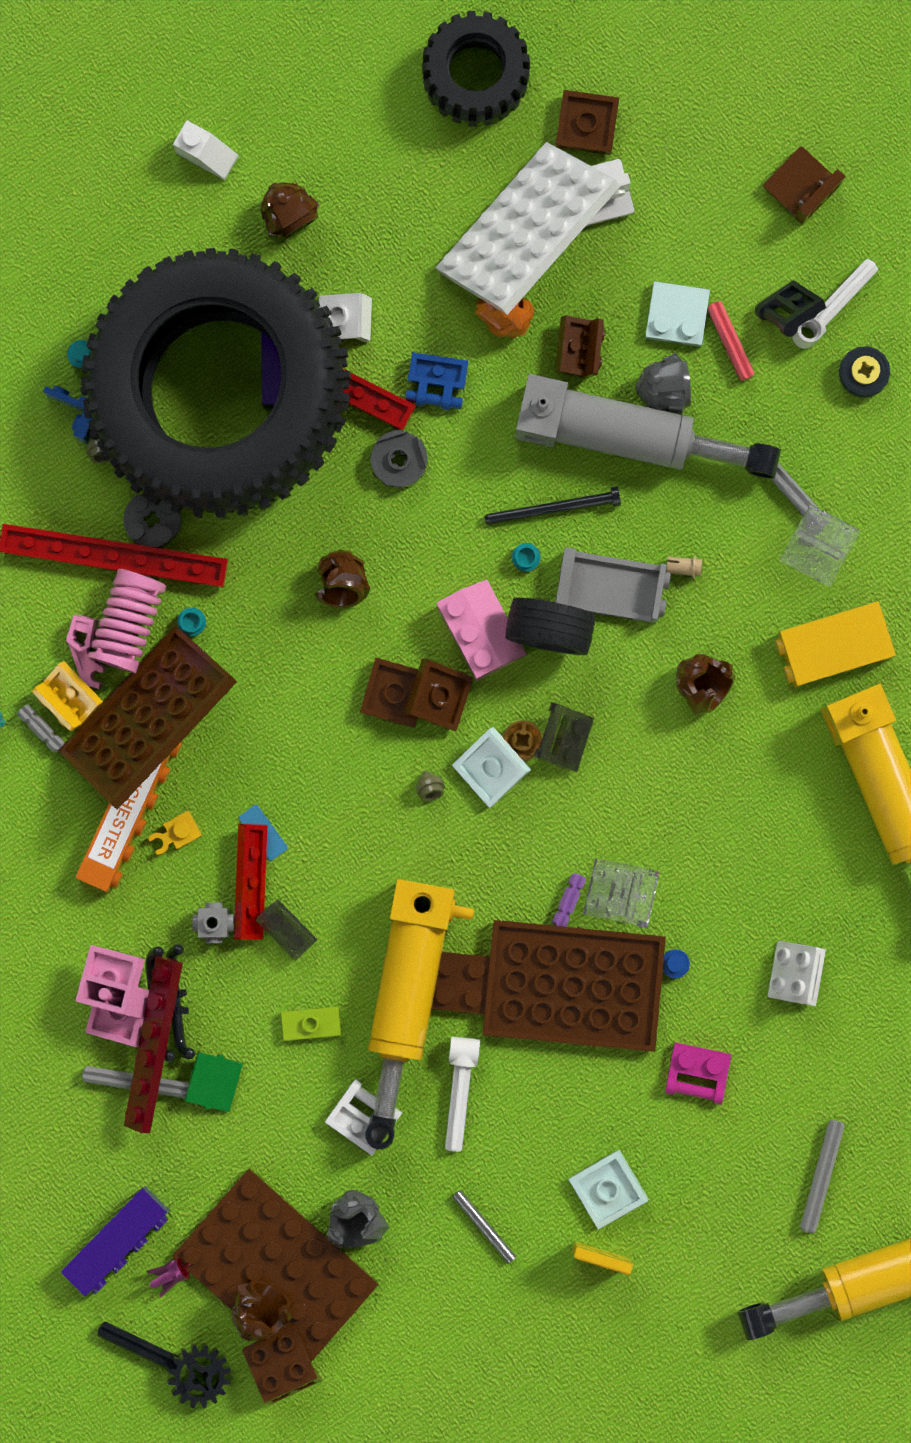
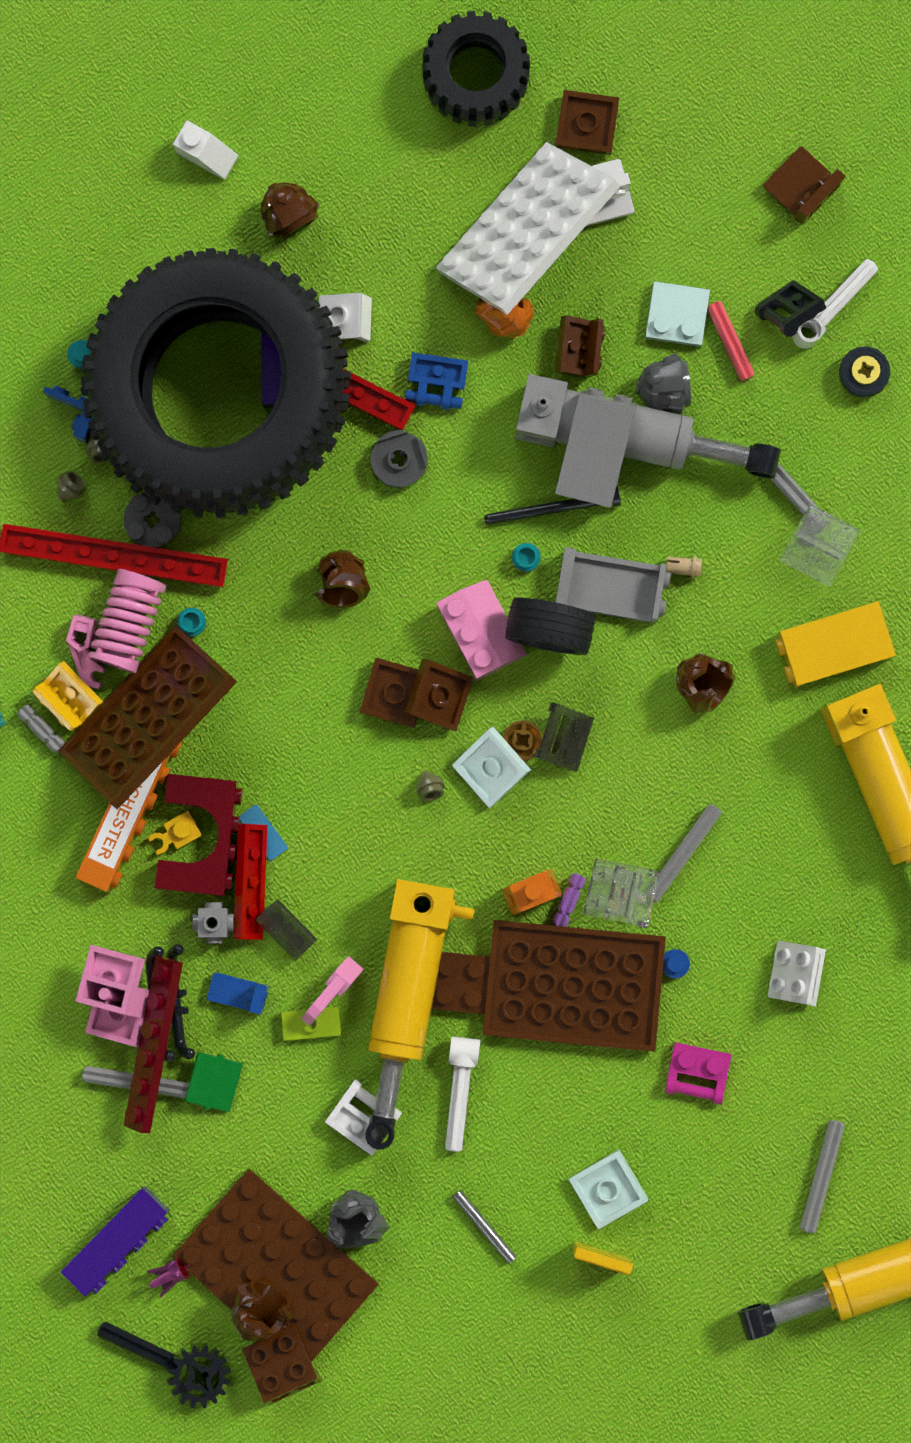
(69, 485): none -> olive plate
(212, 873): none -> dark red arch
(238, 993): none -> blue bracket
(337, 984): none -> bright pink piece
(532, 892): none -> orange torso
(596, 447): none -> light grey panel
(686, 849): none -> light grey axle

